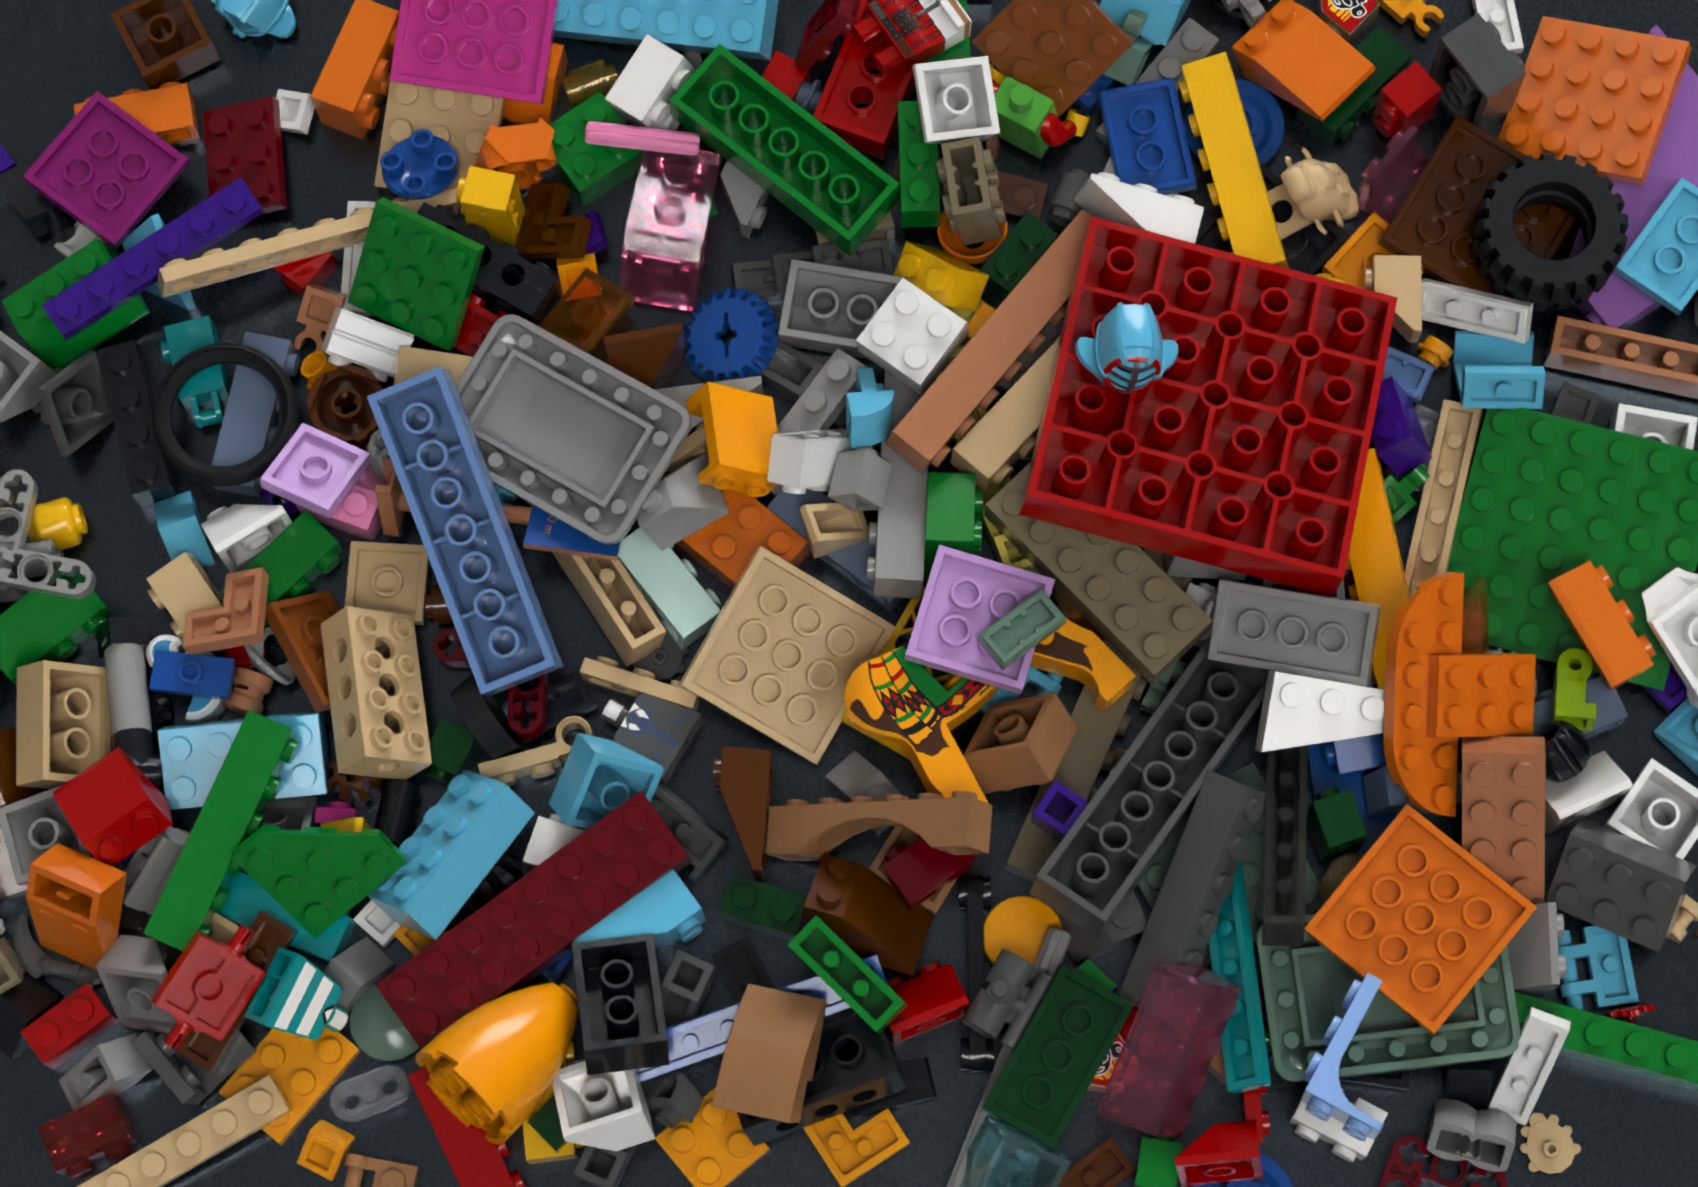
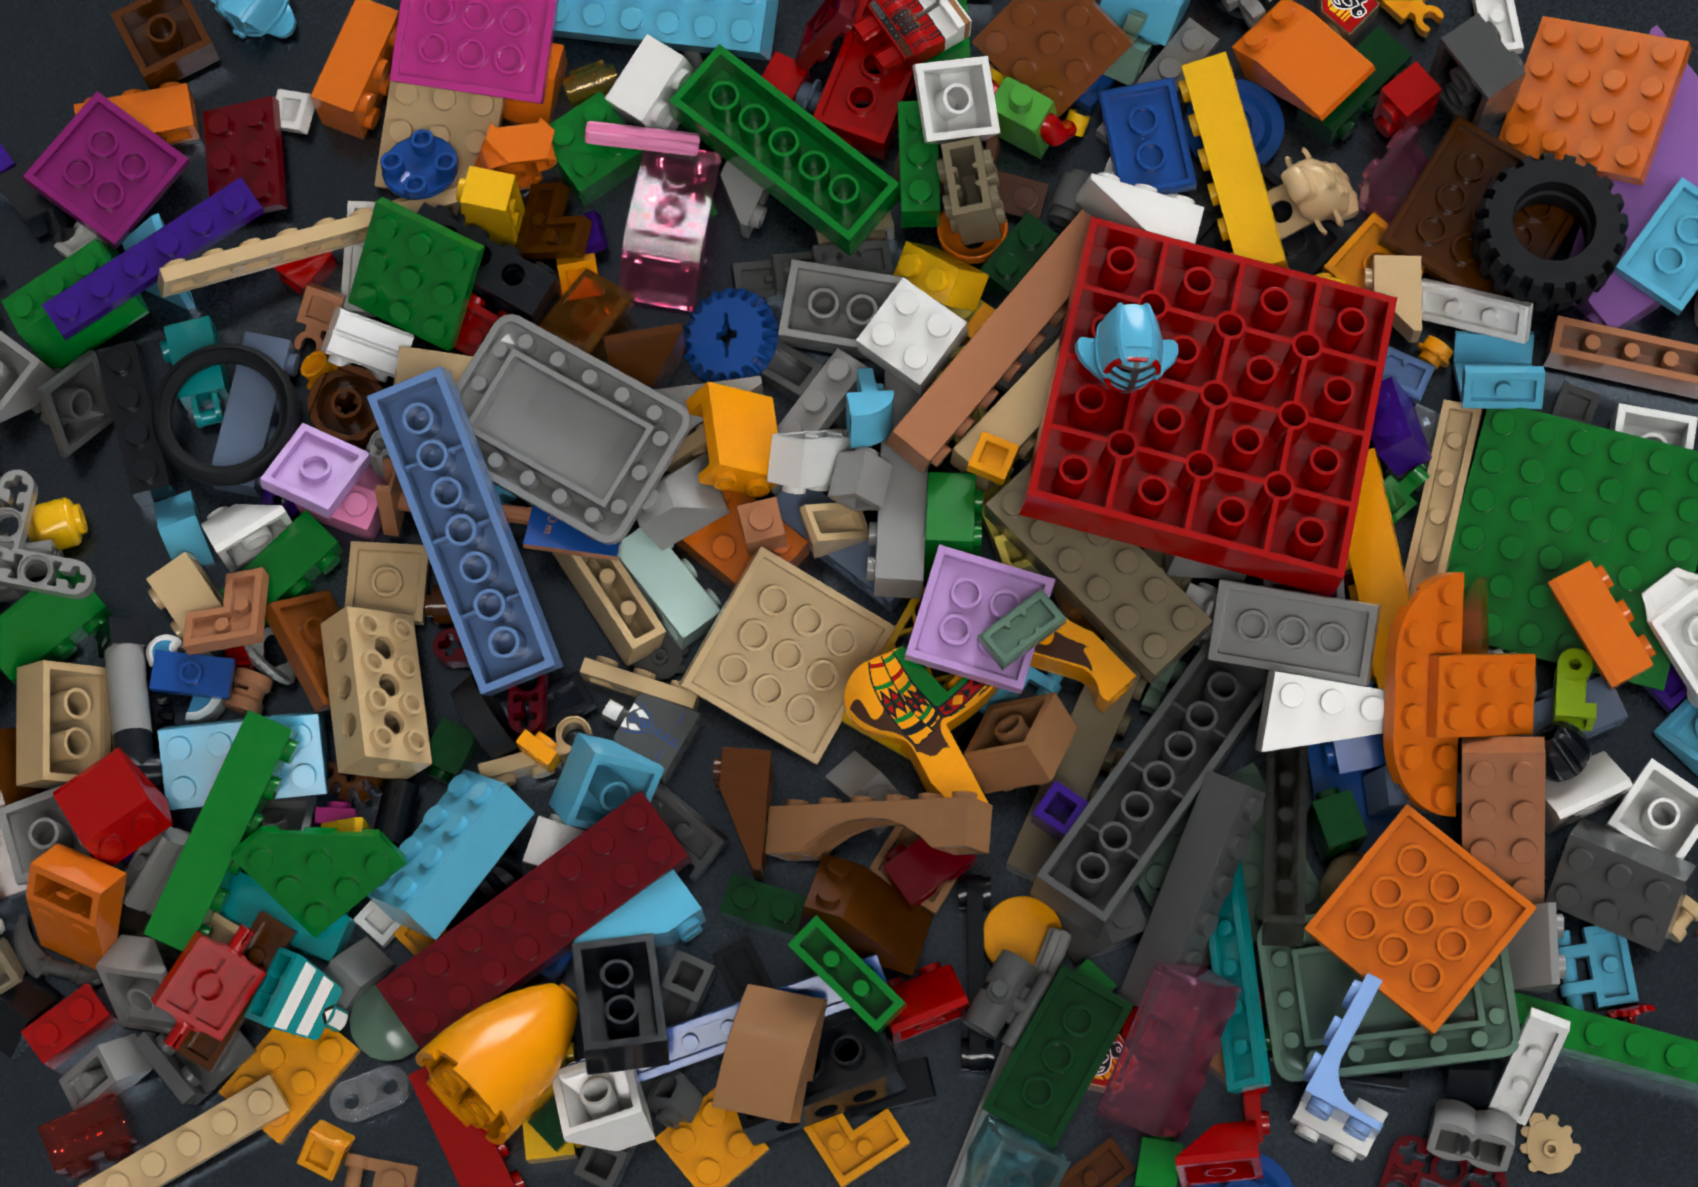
(540, 749): none -> light orange plate
(762, 525): none -> nougat brick
(992, 458): none -> light orange plate

